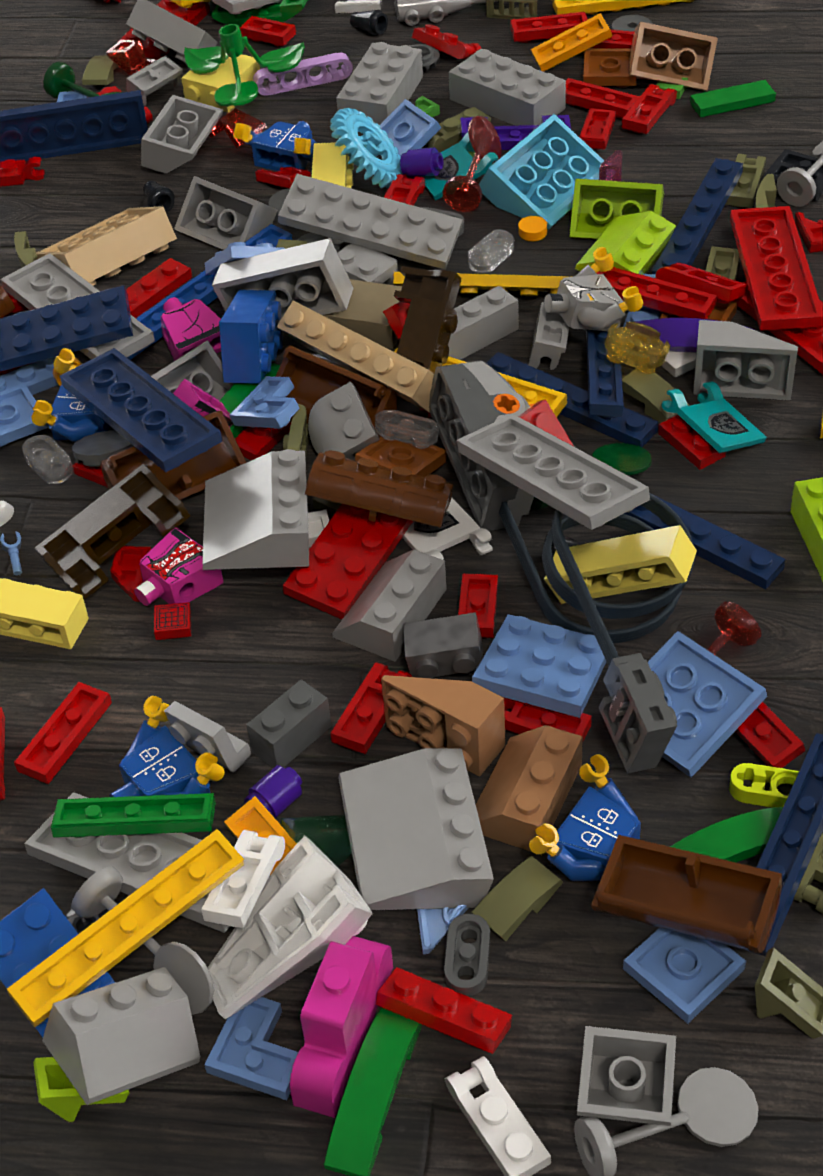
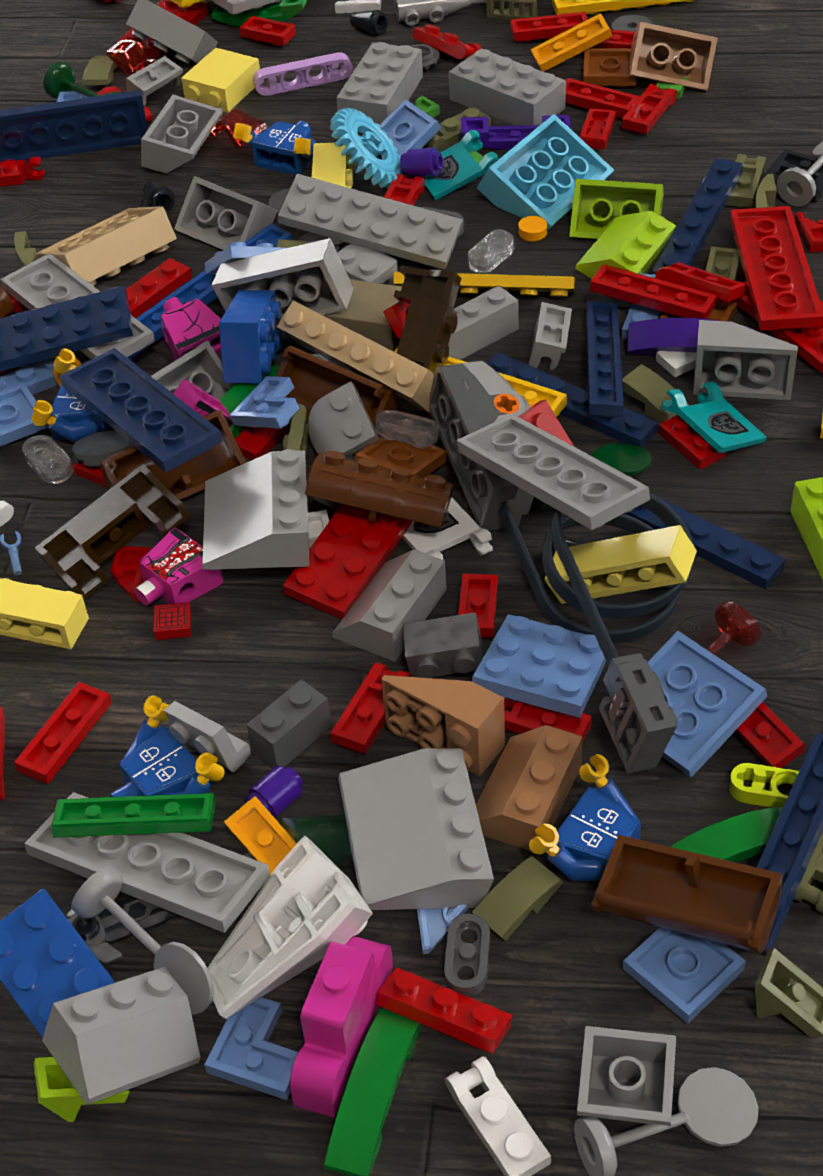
(125, 927): yellow plate -> none
(232, 45): green plant -> none
(237, 895): white plate -> none
(282, 178): red tile -> none
(462, 191): clear red piece -> none
(589, 298): light grey torso -> none
(612, 167): clear pink slope -> none
(636, 346): clear yellow plate -> none
(732, 98): green tile -> none

